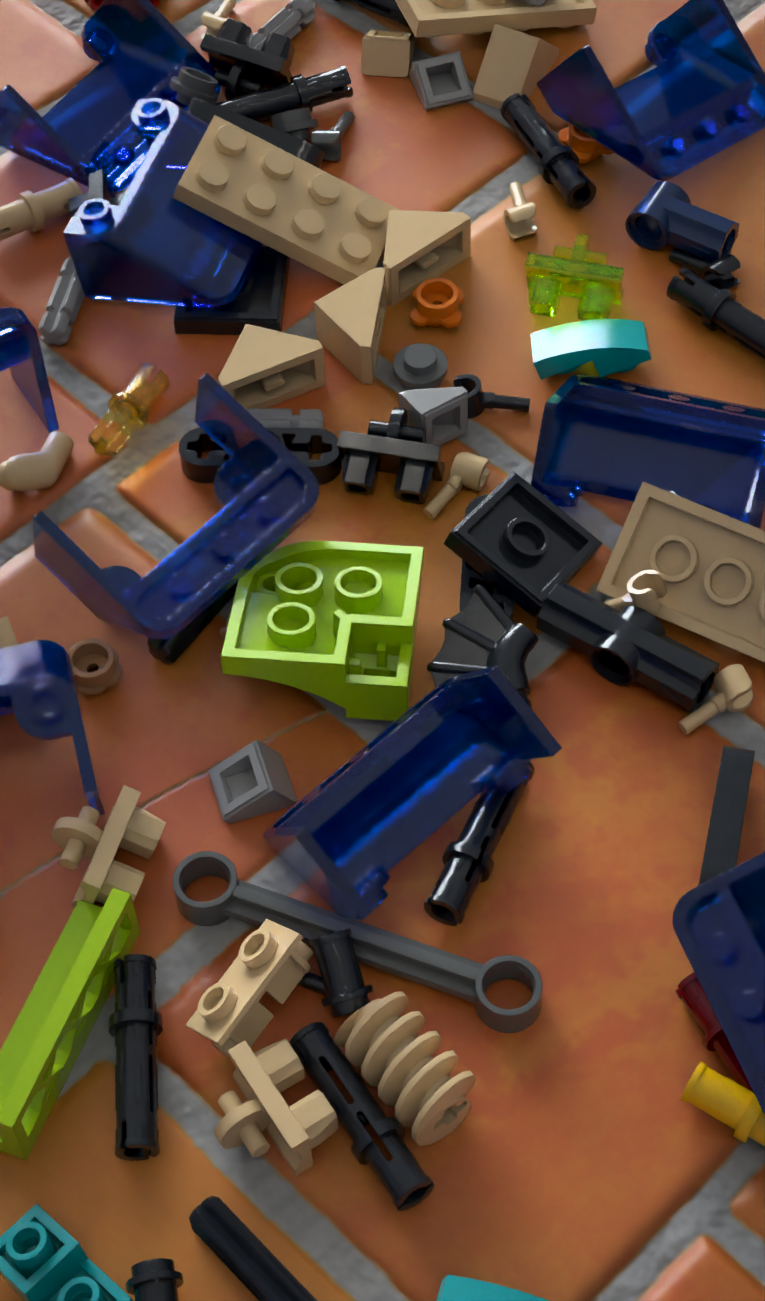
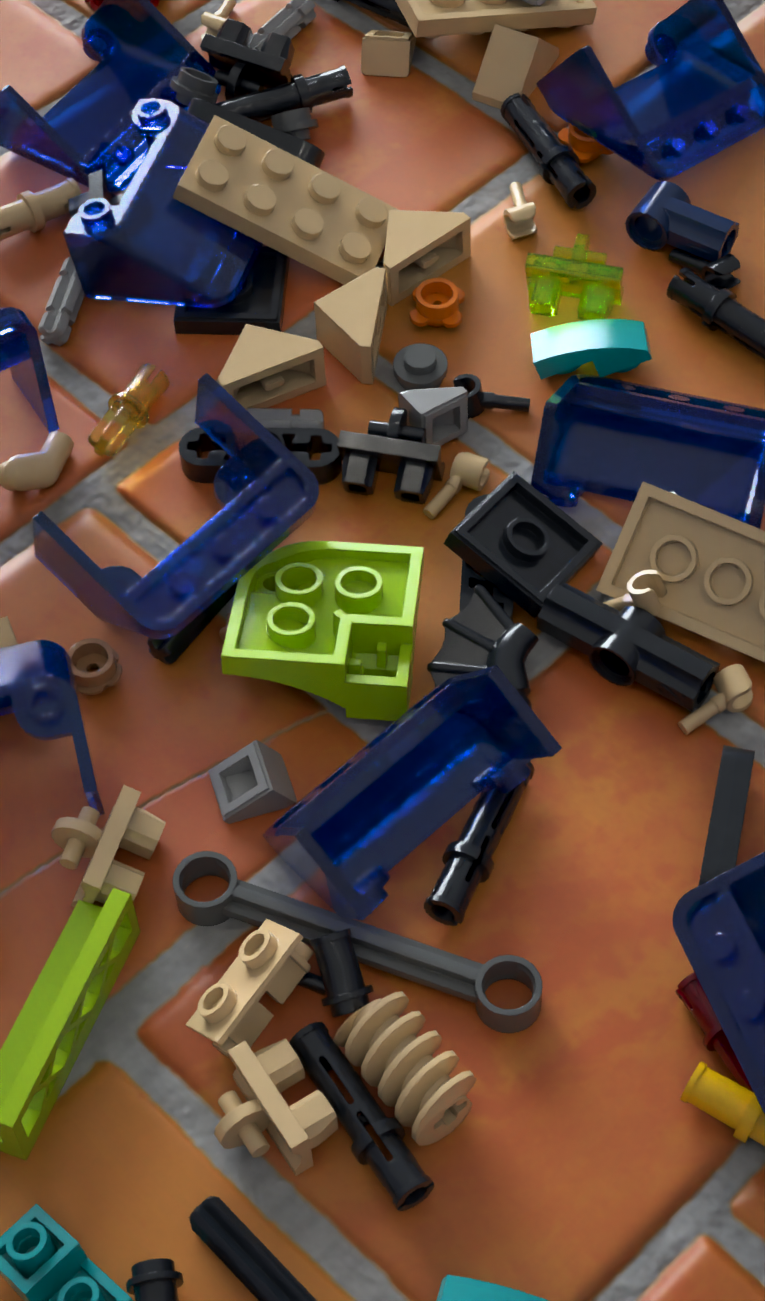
(135, 1031): black pin -> none
(331, 140): dark grey hand -> none
(441, 81): light grey slope -> none

